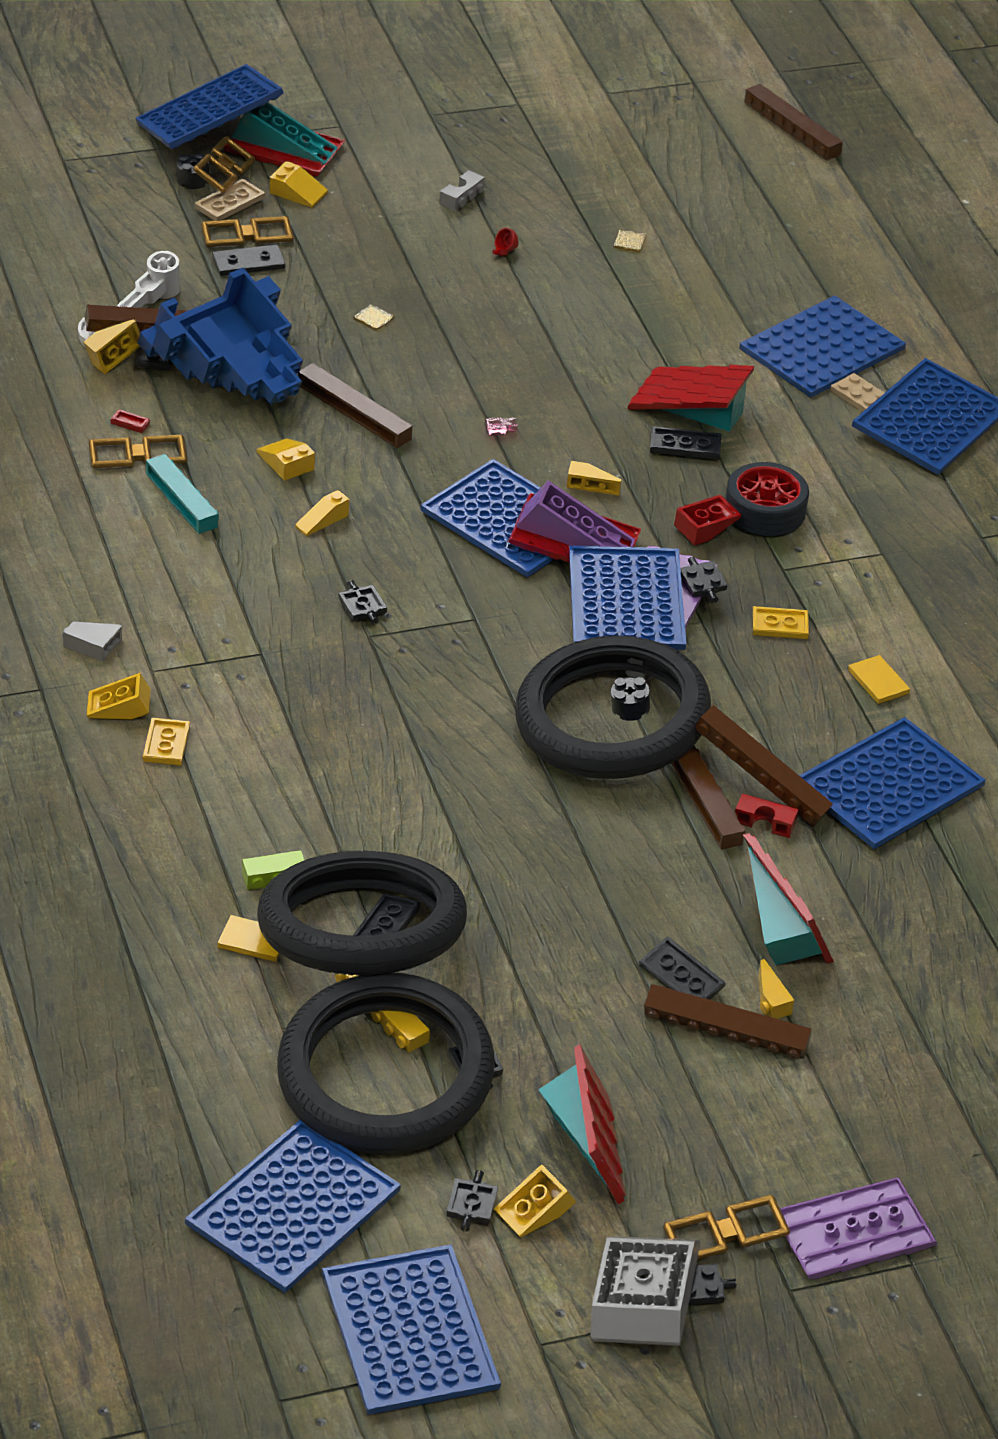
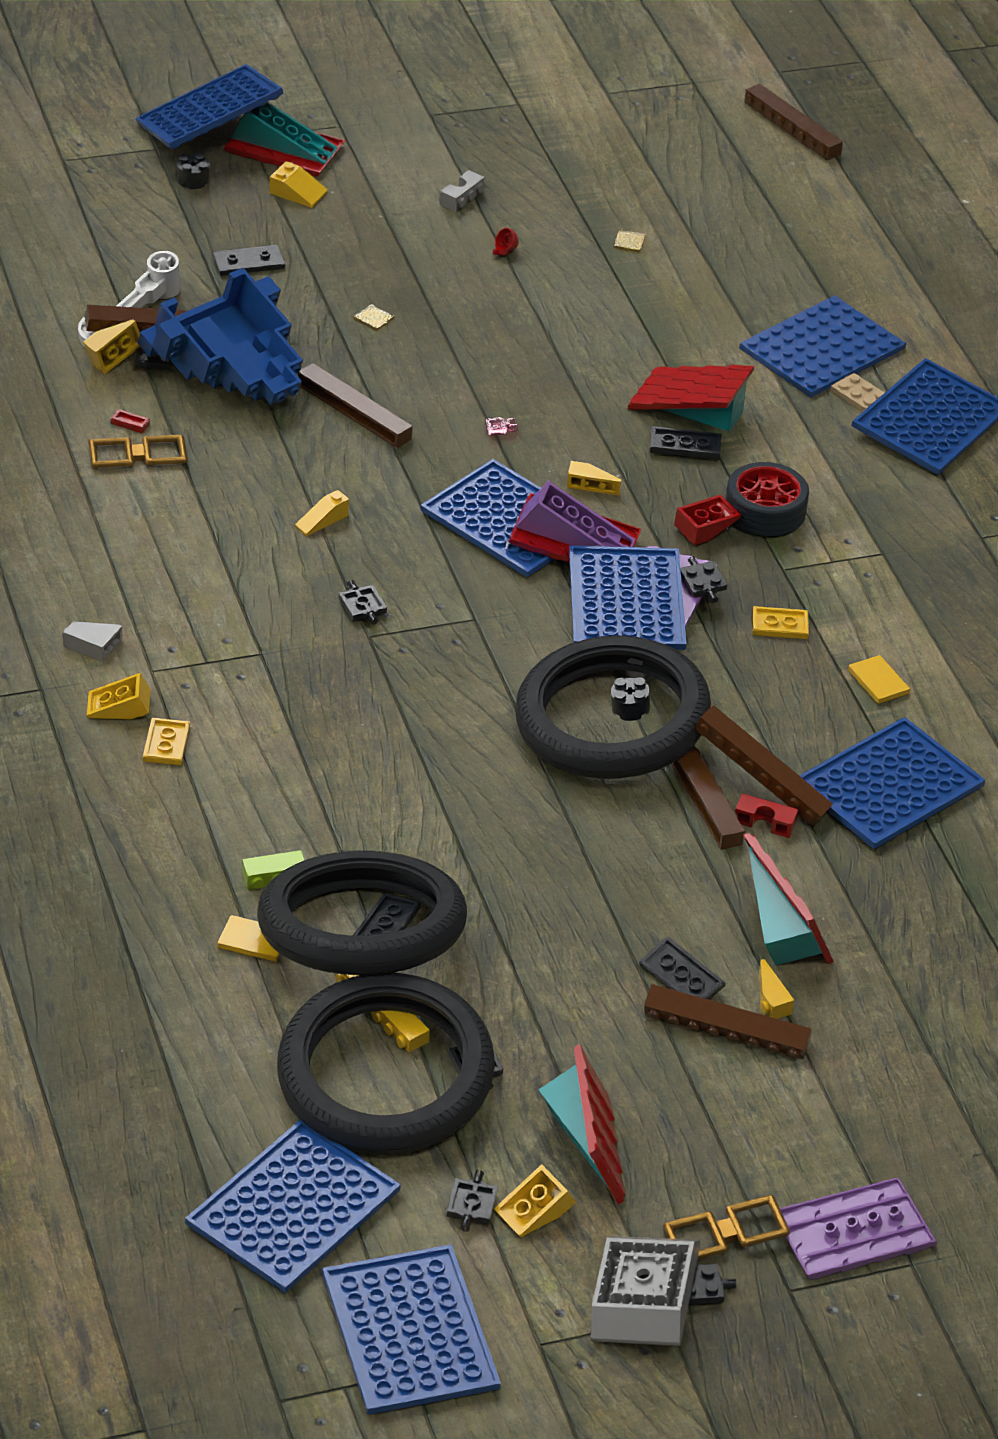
(182, 494): brick -> none
(224, 164): pearl gold bar -> none
(234, 199): tan plate -> none
(247, 232): pearl gold bar -> none
(288, 458): yellow slope -> none

